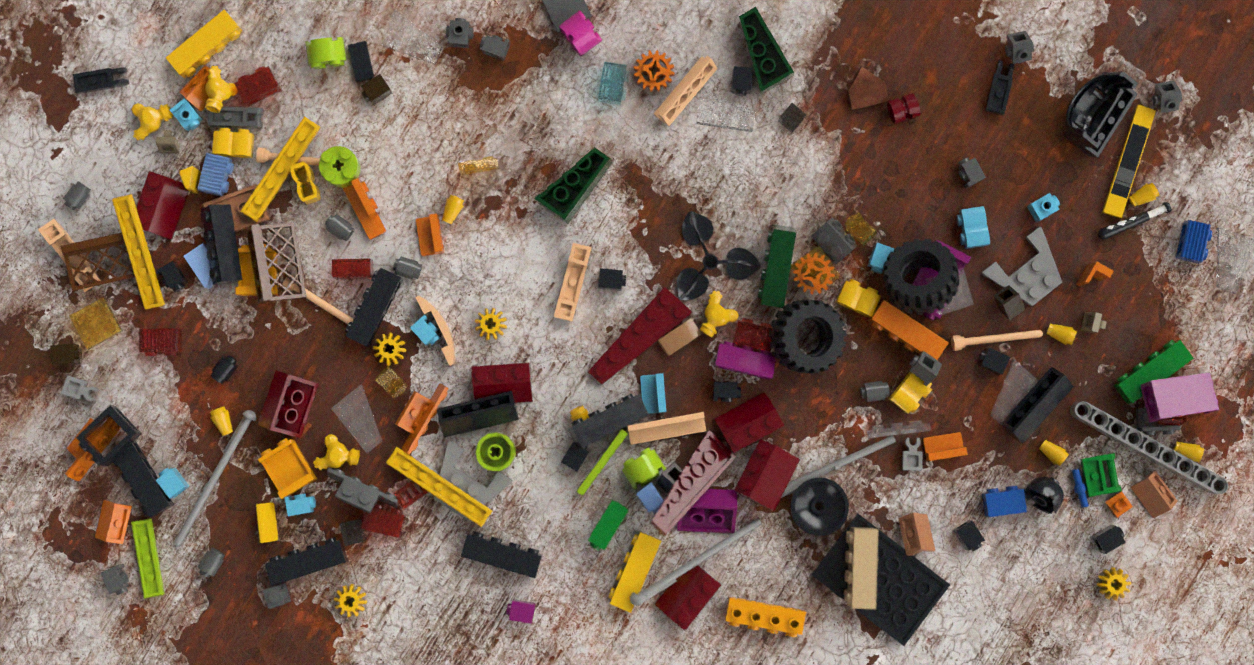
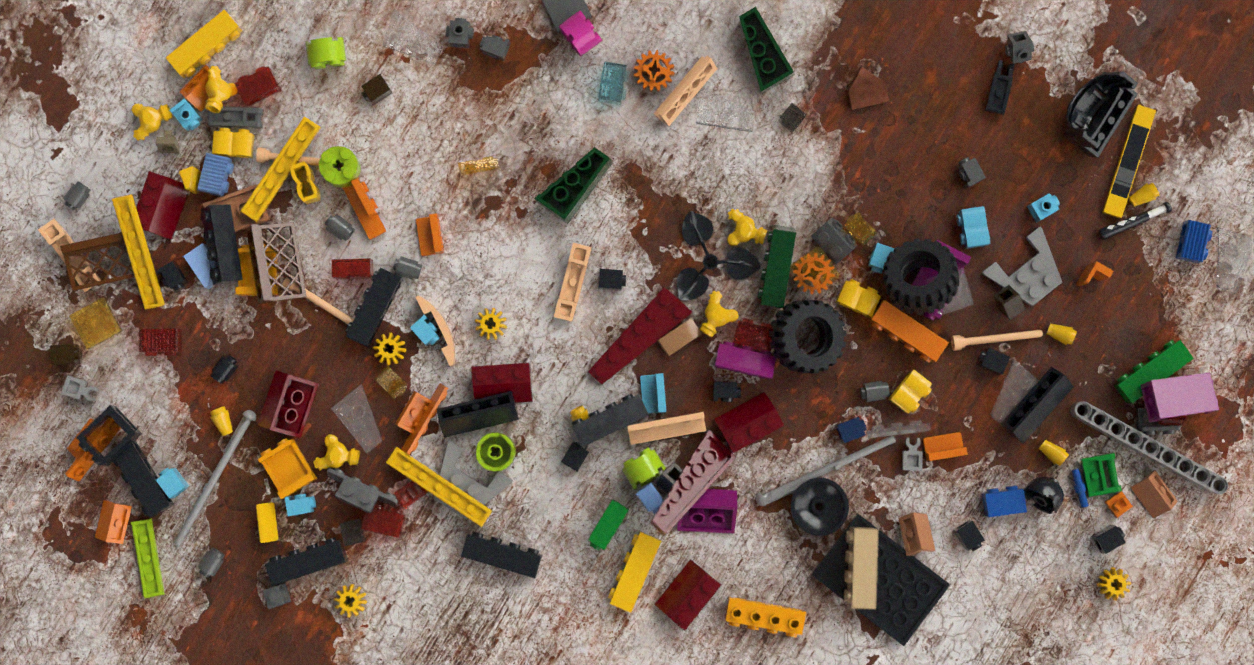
(98, 80): black hinge -> none
(116, 579): dark grey brick -> none
(361, 61): black tile -> none
(452, 208): yellow cone -> none
(521, 611): magenta brick -> none
(602, 462): lime tile -> none
(668, 580): light grey bar -> none
(742, 80): black brick -> none
(744, 229): none -> yellow animal
(767, 475): dark red slope -> none
(851, 429): none -> dark blue brick
(905, 108): dark red wheel -> none
(925, 367): dark grey brick -> none
(1092, 322): dark tan tile -> none
(1167, 97): dark grey brick -> none
(1191, 451): yellow cone -> none

